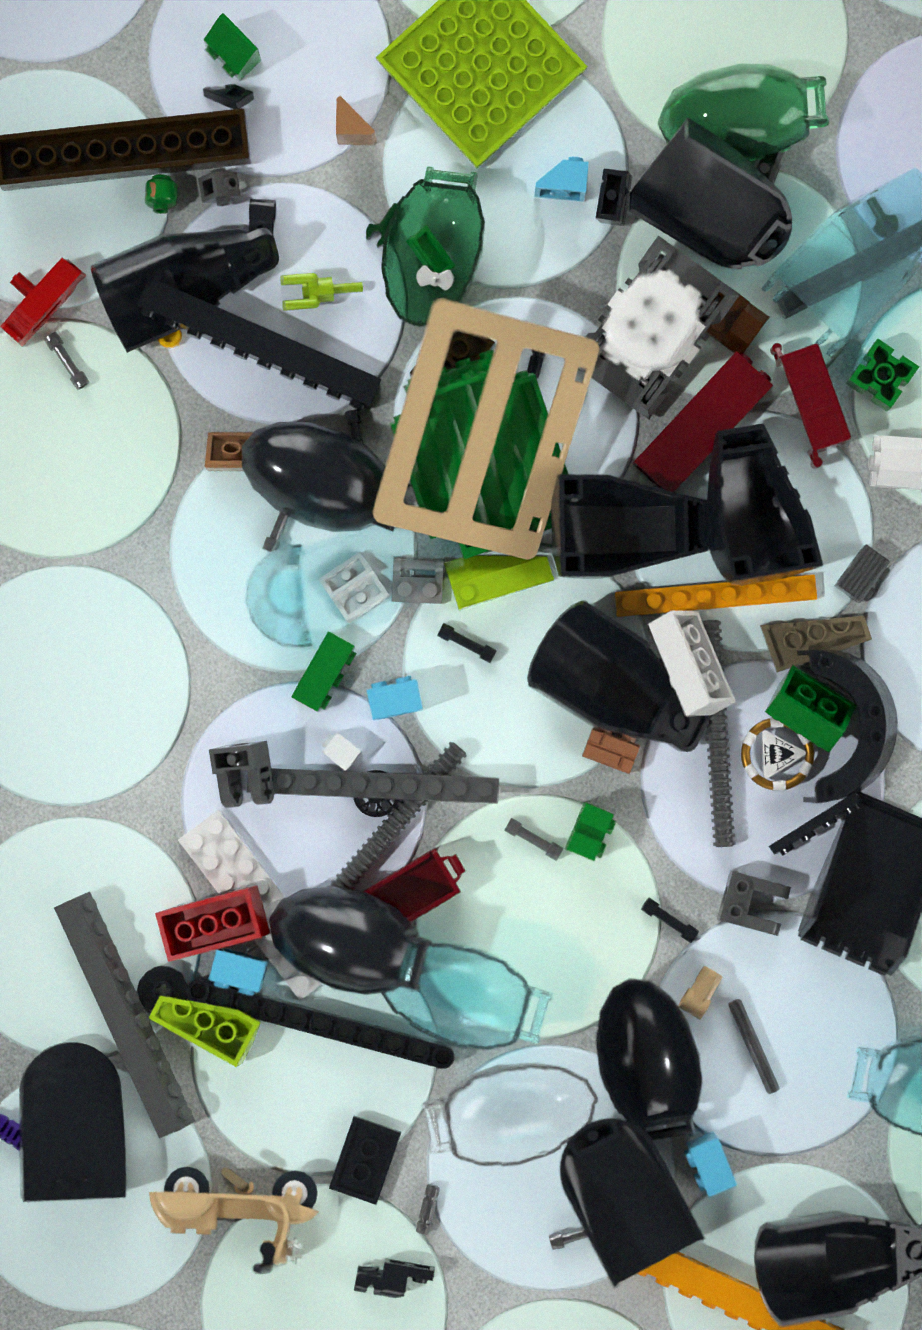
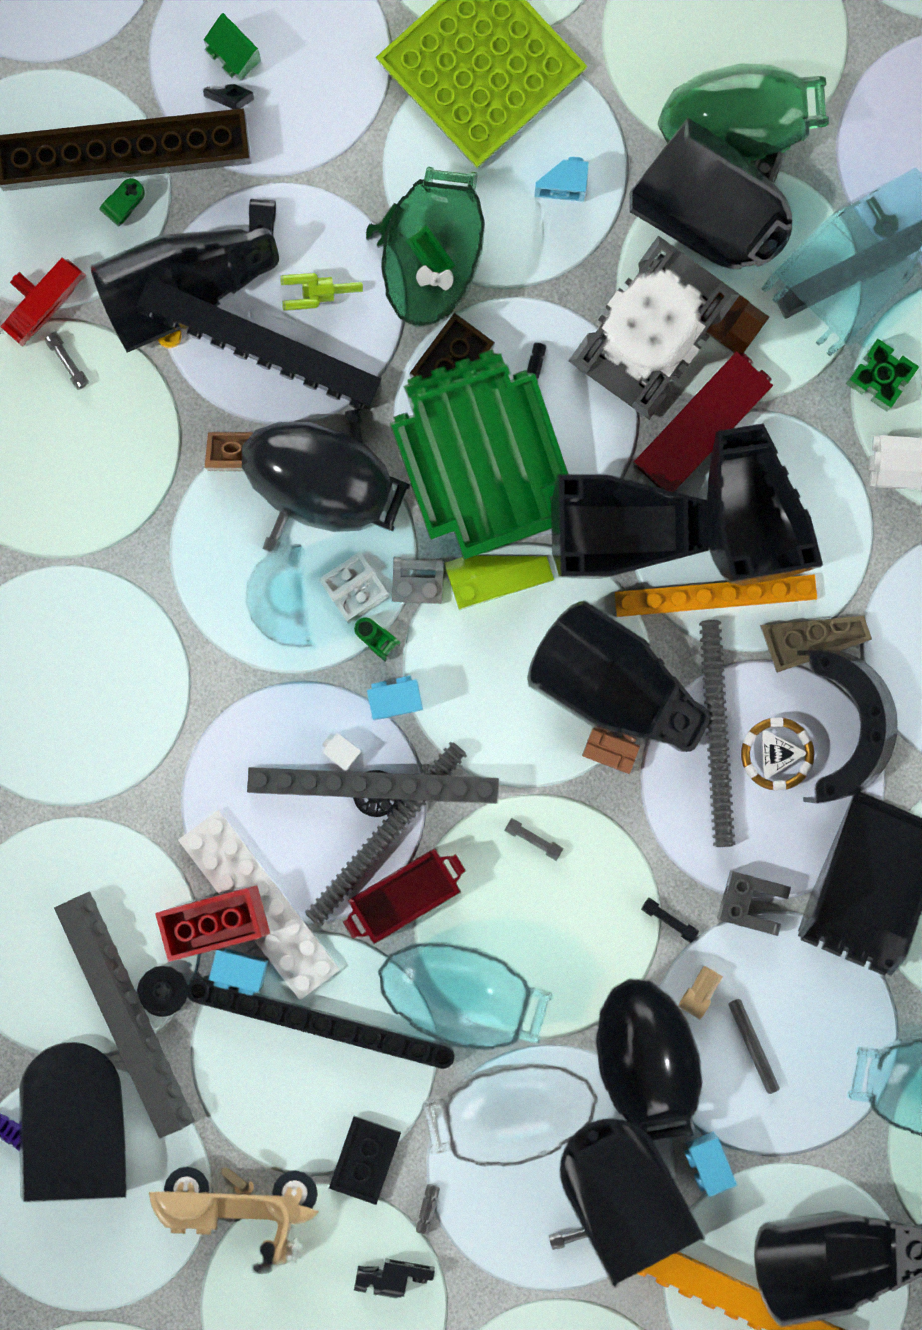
(120, 205): none -> green piece
(161, 193): green head -> none
(214, 1028): lime wedge -> none
(222, 183): dark grey brick -> none
(248, 757): dark grey brick -> none
(324, 672): green brick -> none
(348, 940): black windscreen -> none
(351, 127): medium nougat slope -> none
(377, 638): none -> green piece
(447, 633): black bar -> none
(511, 338): tan door -> none
(590, 831): green brick -> none
(614, 197): black brick -> none
(691, 663): white brick -> none
(810, 708): green brick -> none
(814, 399): dark red container -> none
(825, 819): black plate -> none
(862, 574): dark grey brick -> none

